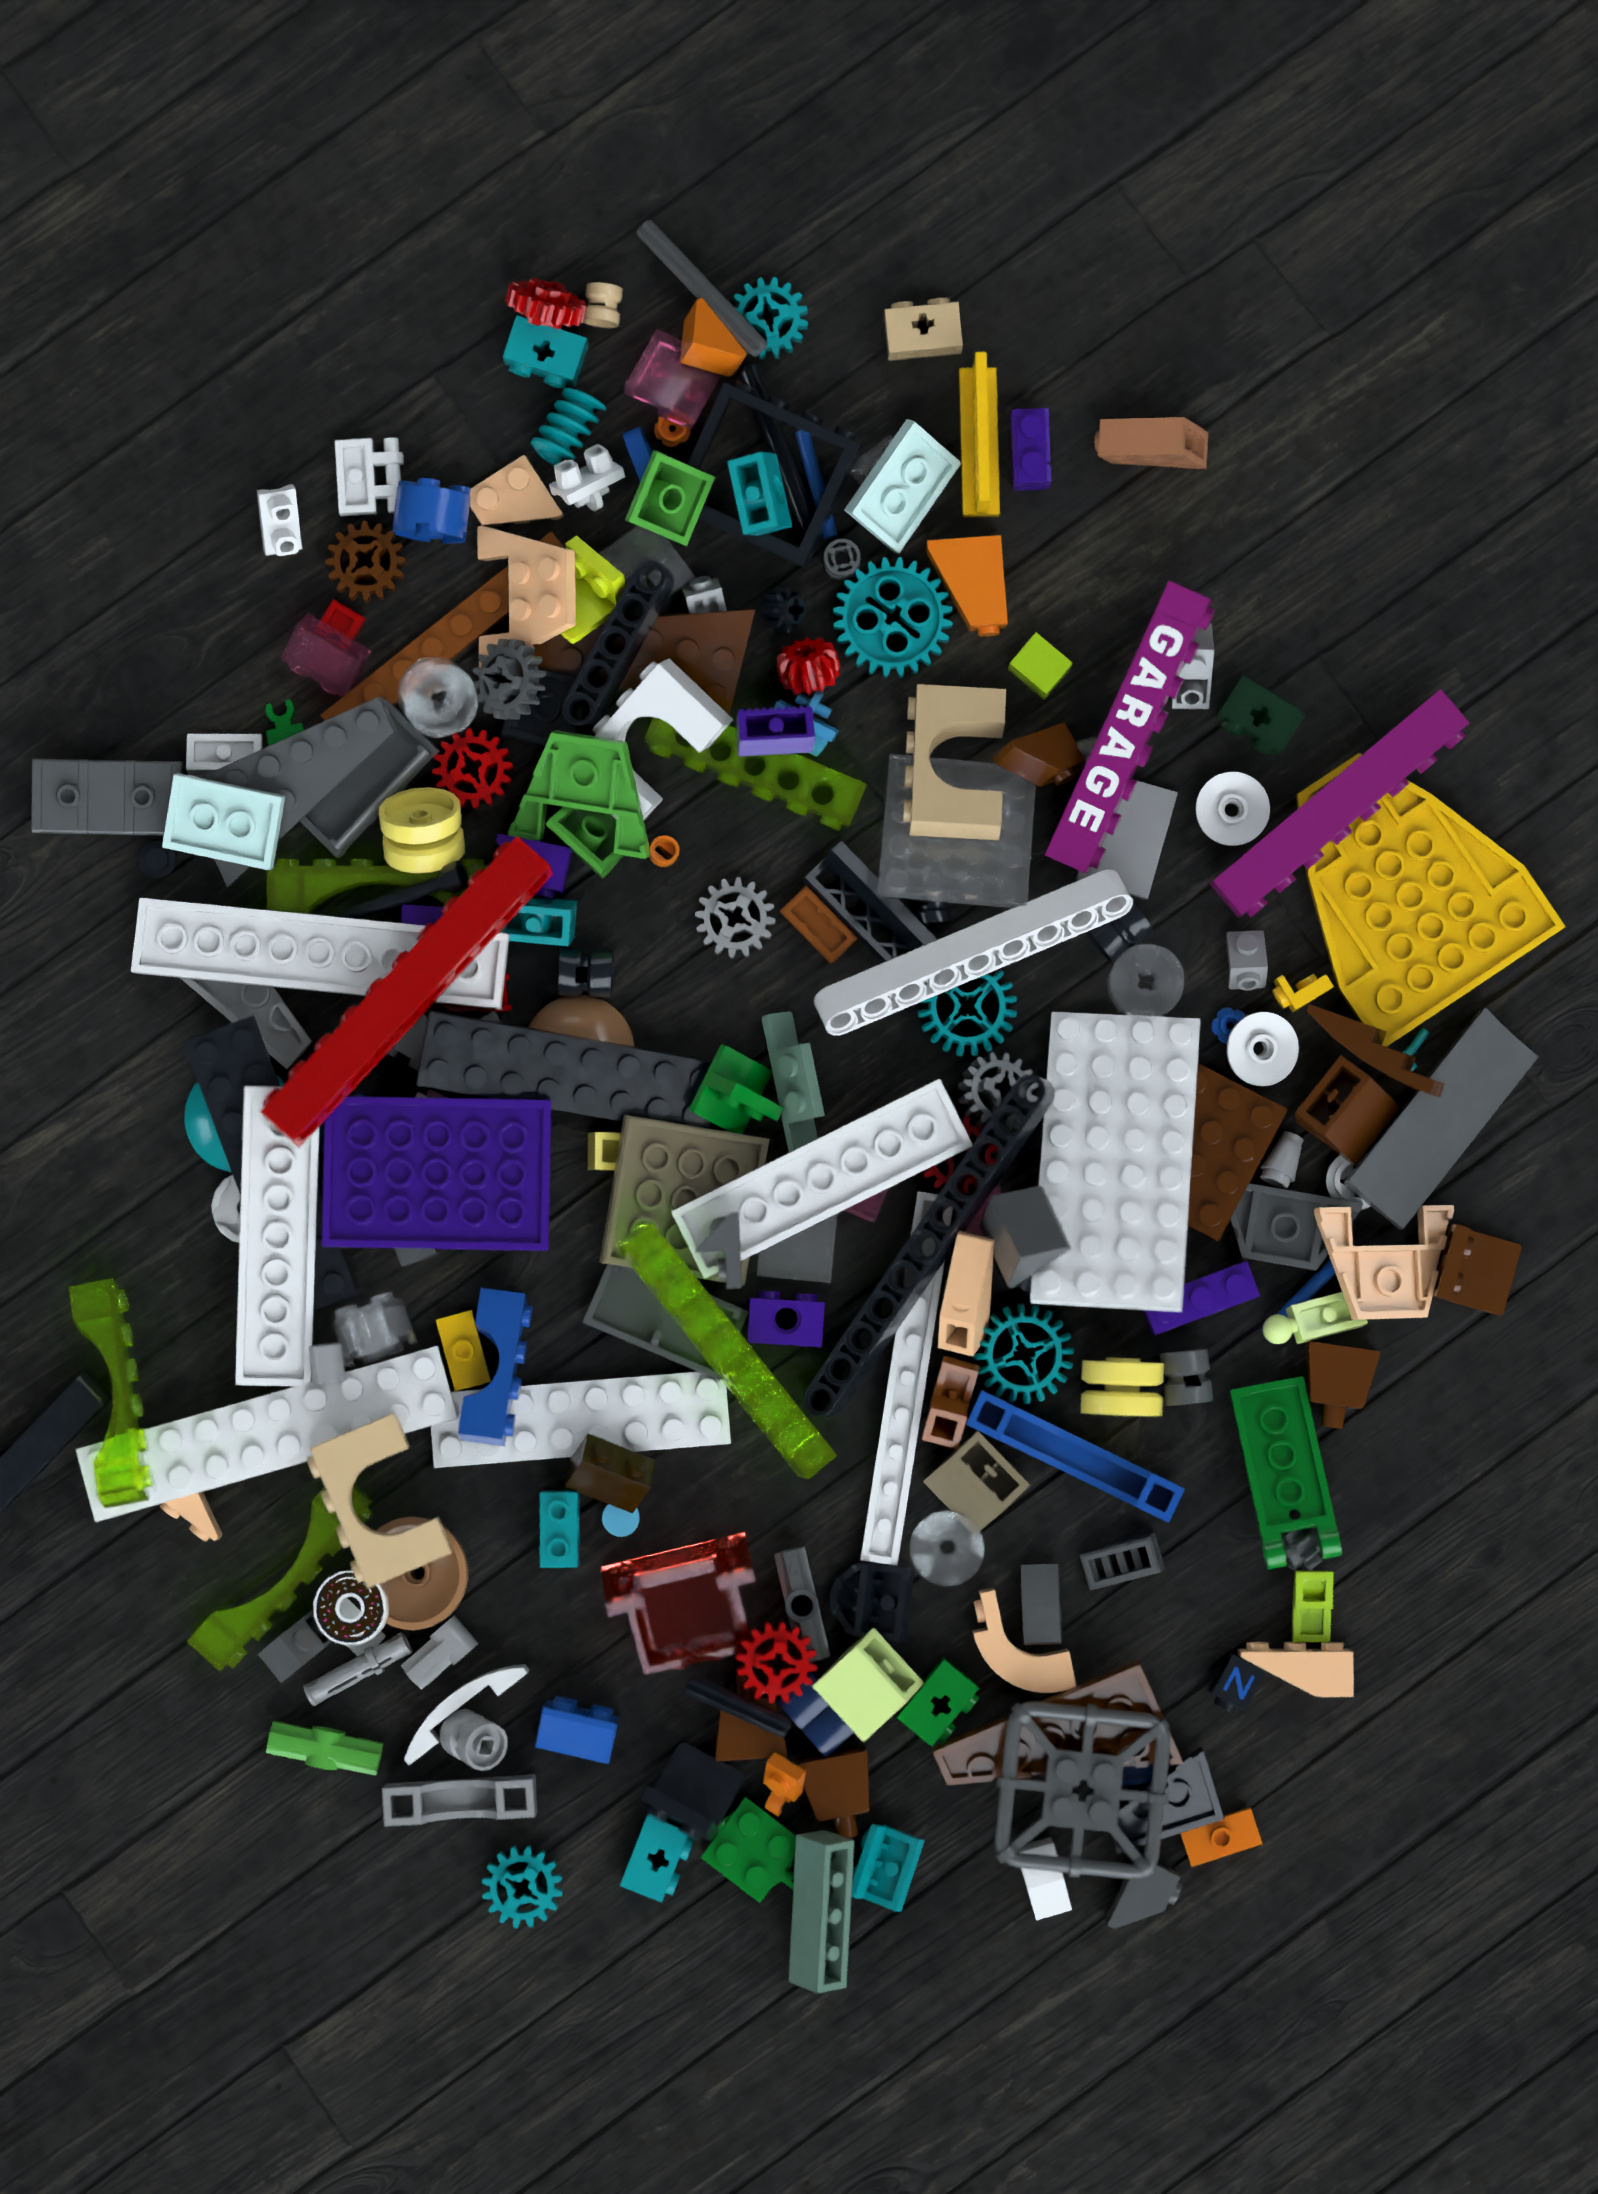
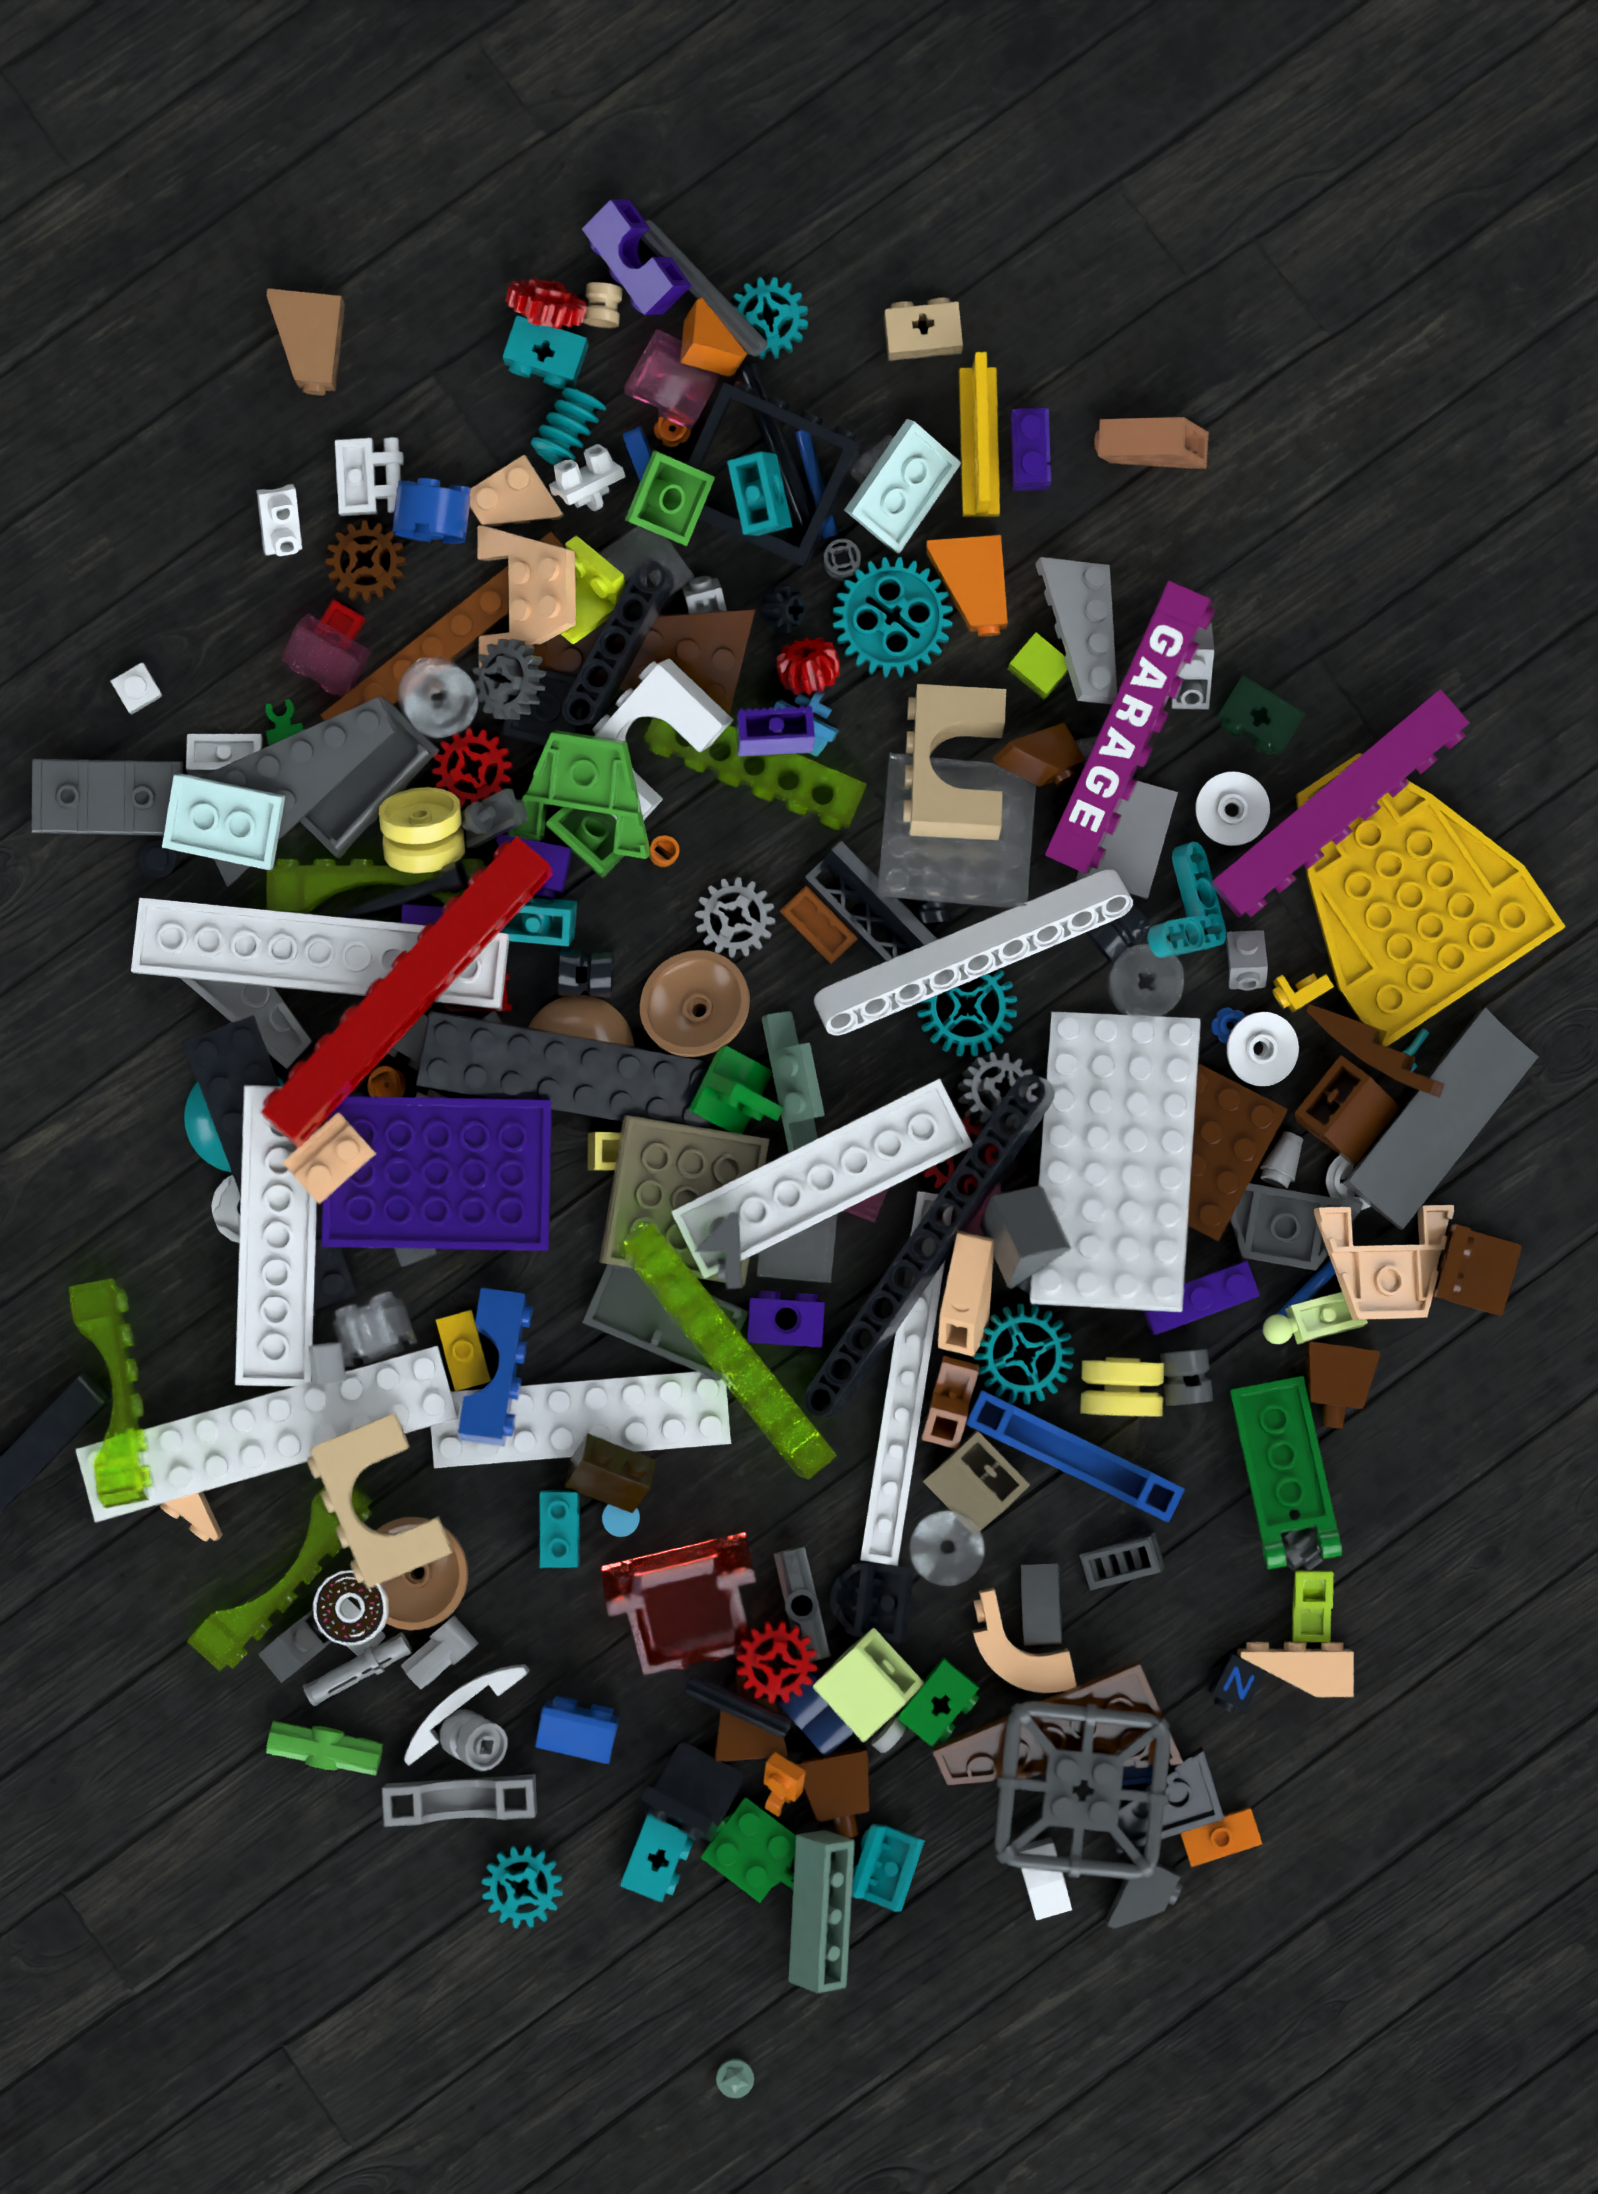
(136, 688): none -> white plate
(310, 336): none -> medium nougat slope
(329, 1158): none -> light nougat plate
(386, 1082): none -> orange tile
(492, 817): none -> dark grey hips
(615, 237): none -> arch
(682, 988): none -> medium nougat dish
(735, 2078): none -> sand green tile
(888, 1734): none -> light grey tile
(1084, 623): none -> light grey wing
(1192, 875): none -> teal beam

